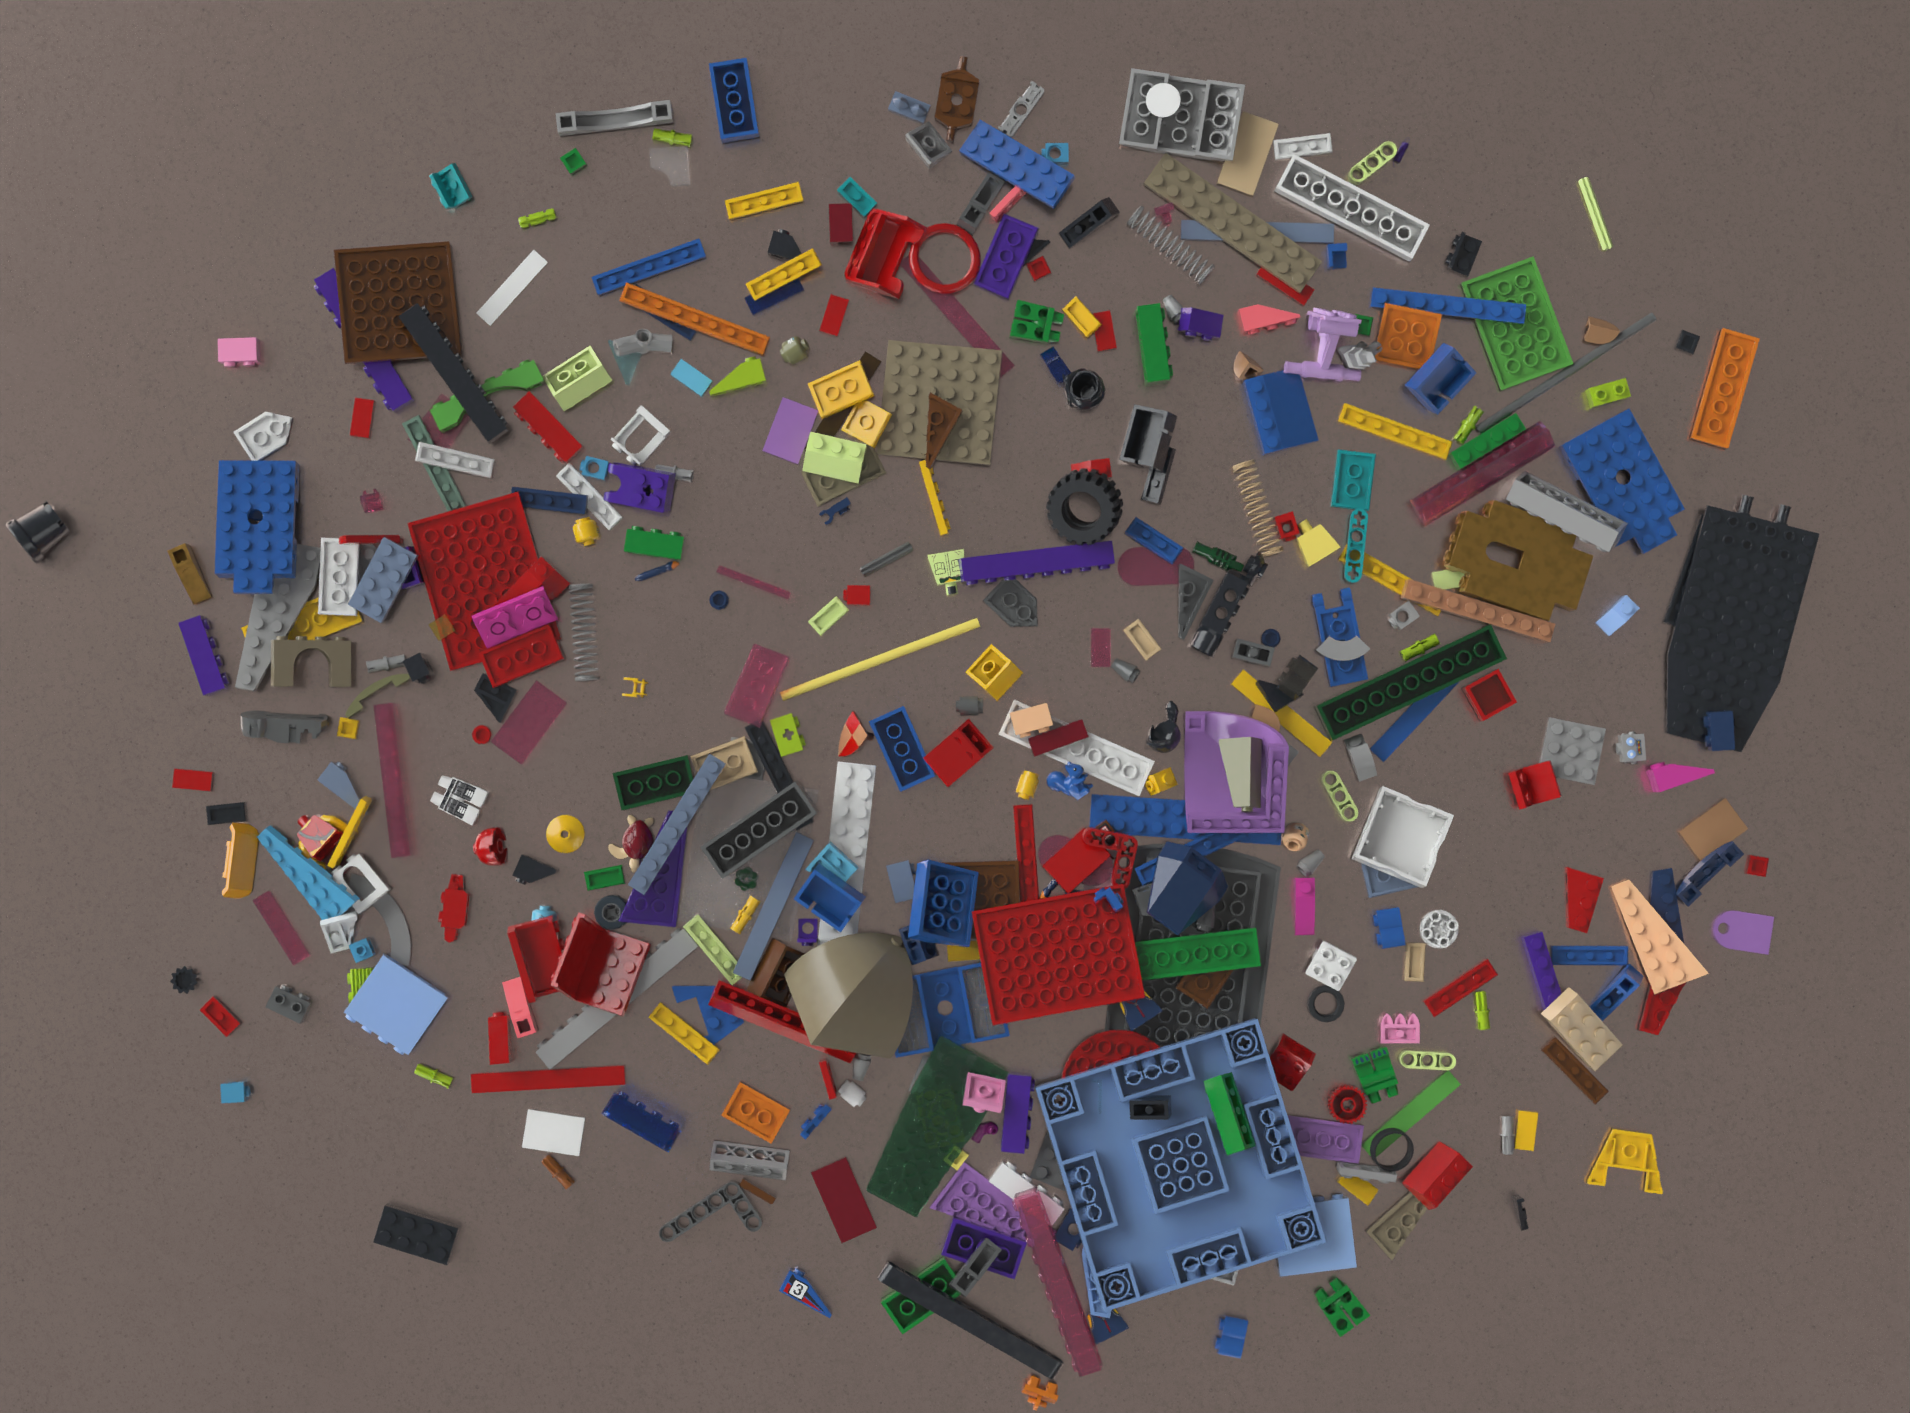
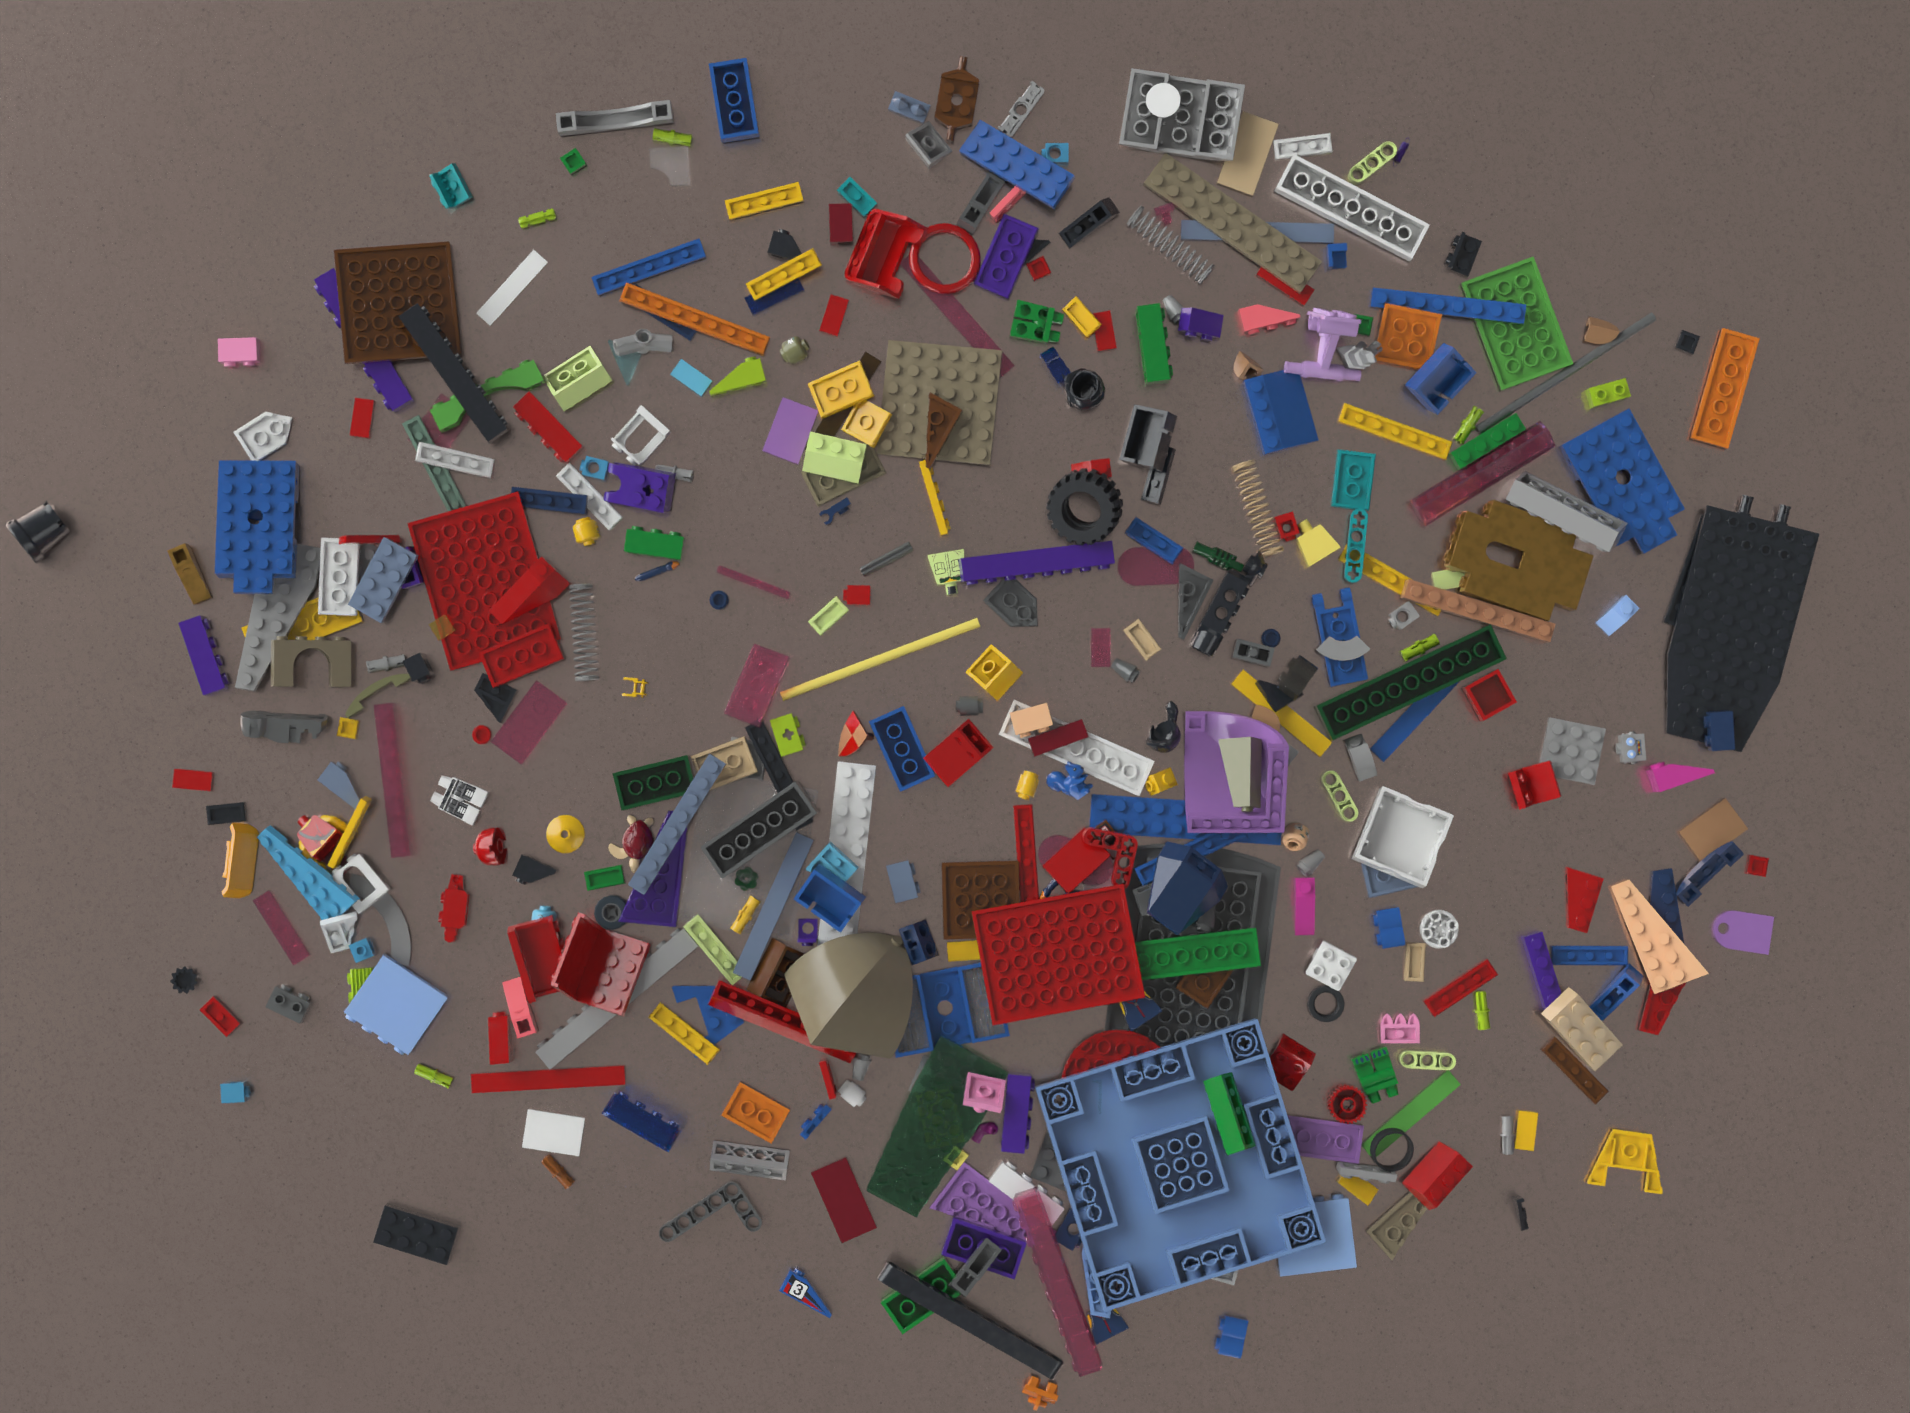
(371, 502): clear pink tile -> none
(515, 617): dark pink piece -> none
(757, 1190): reddish brown tile -> none
(943, 904): blue slope -> none
(1114, 899): blue bracket -> none
(1151, 1108): black slope -> none
(1337, 1302): green hips -> none
(1595, 213): yellowish green axle -> none

